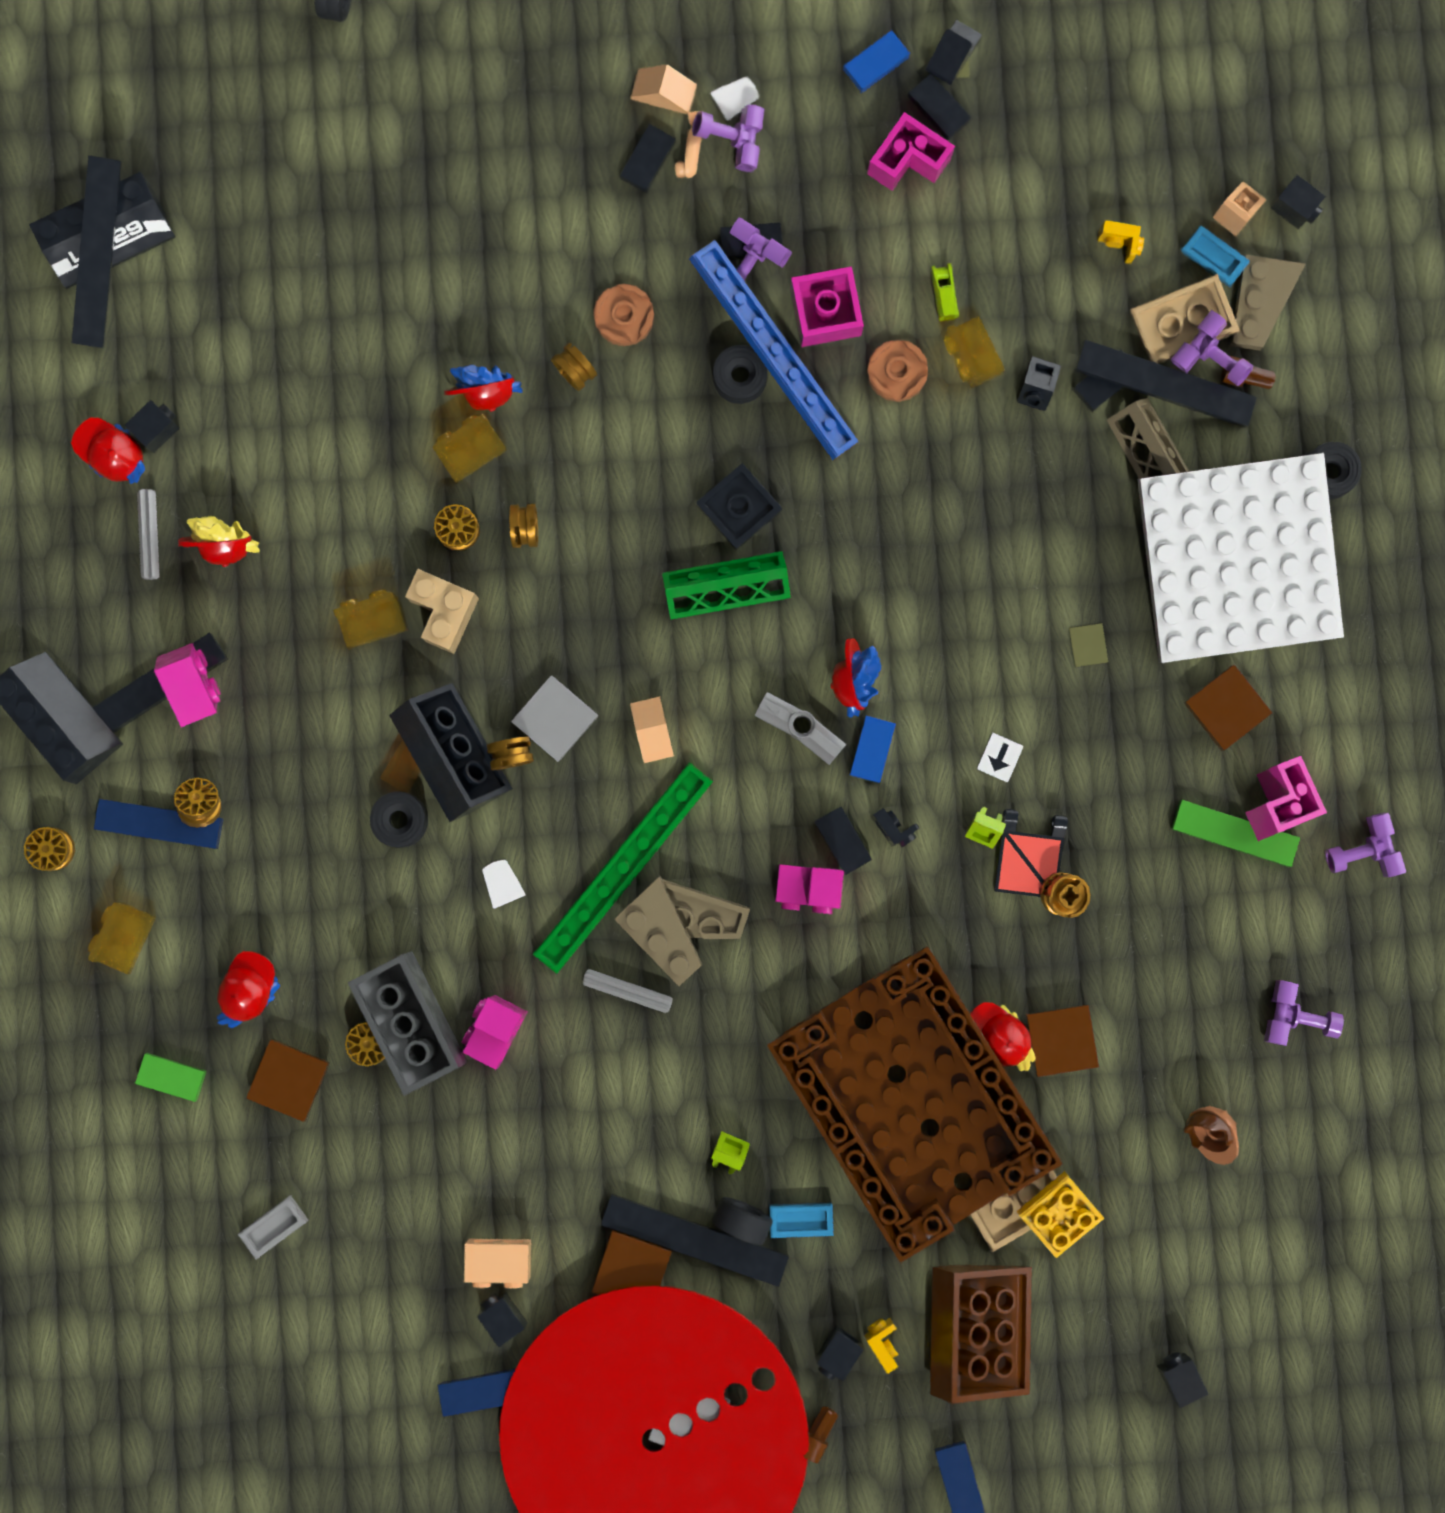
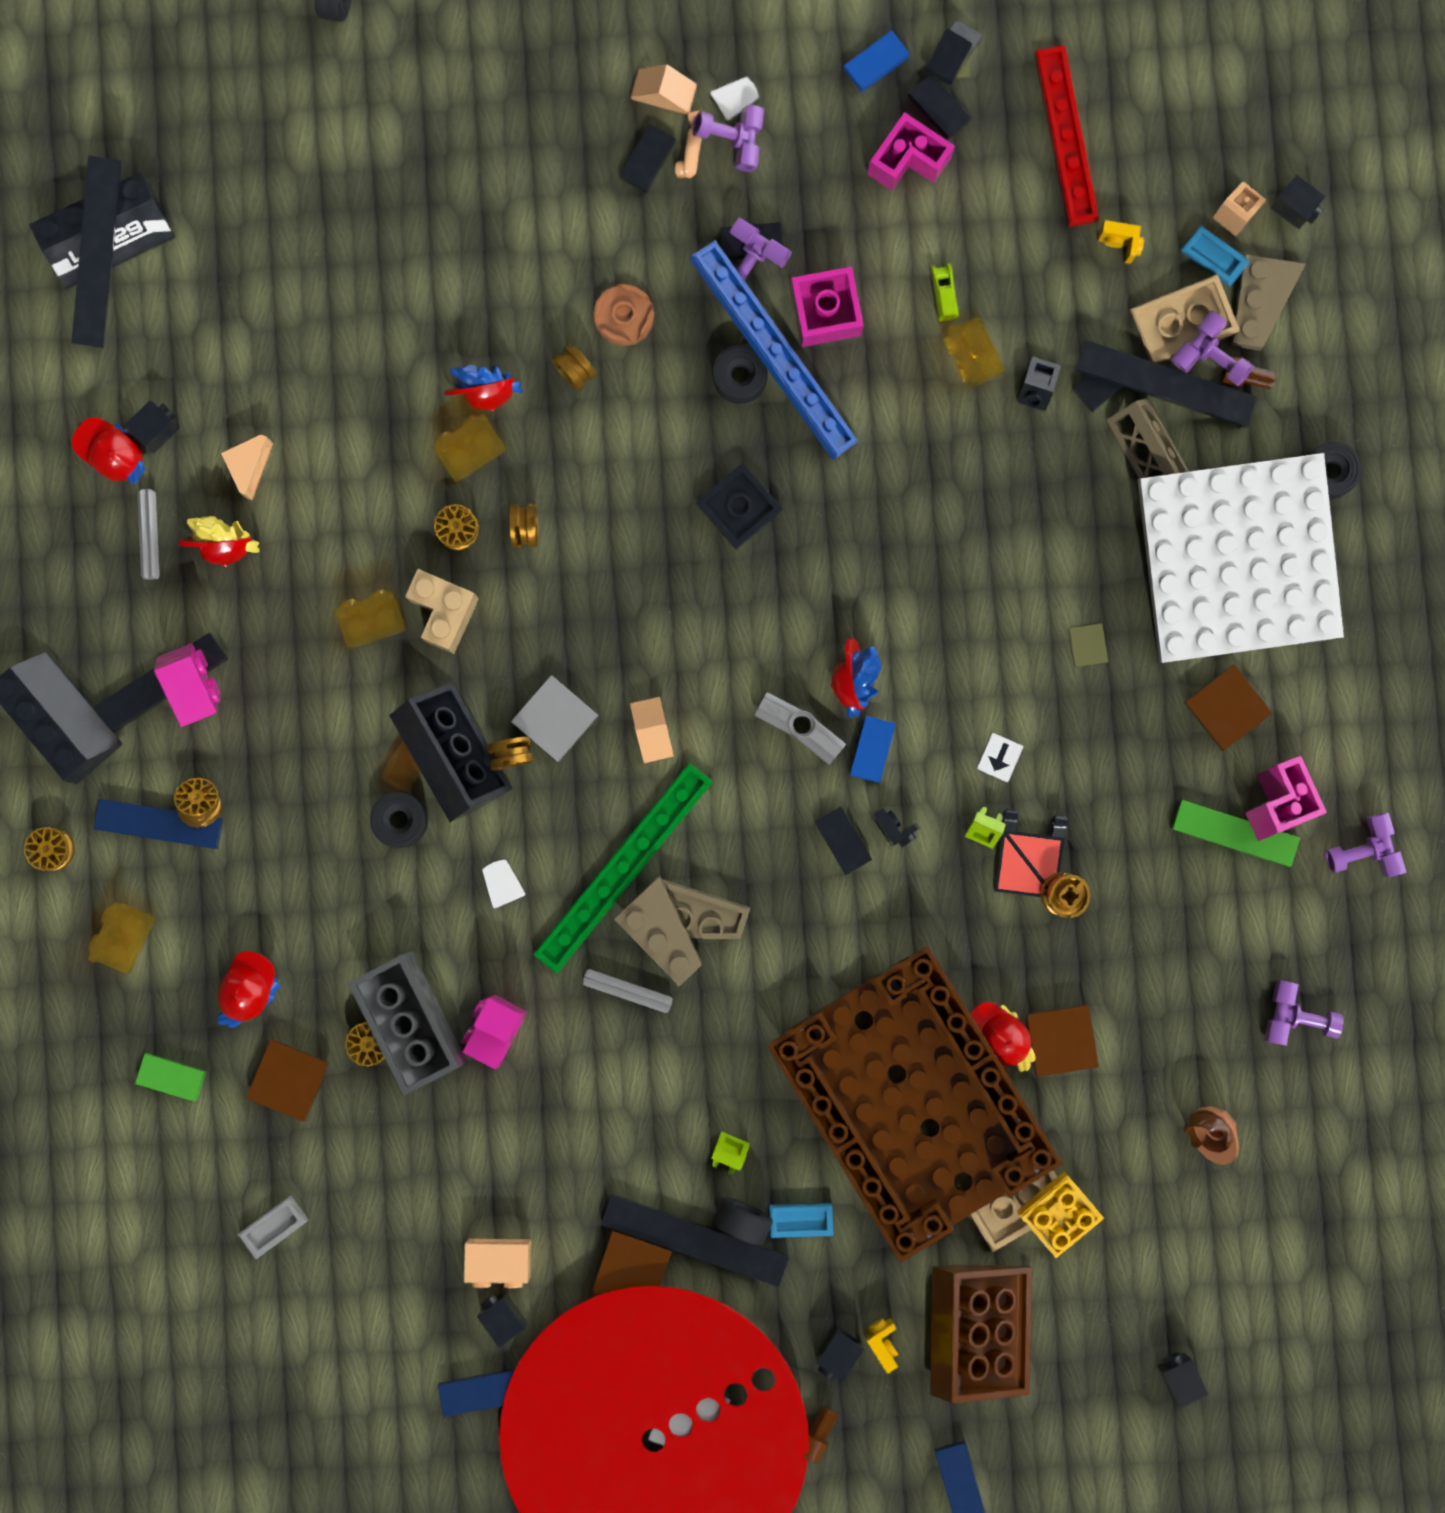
(247, 463): none -> light nougat slope
(748, 571): green fence -> none
(809, 886): dark pink brick -> none
(897, 370): nougat tile -> none
(1066, 136): none -> red tile

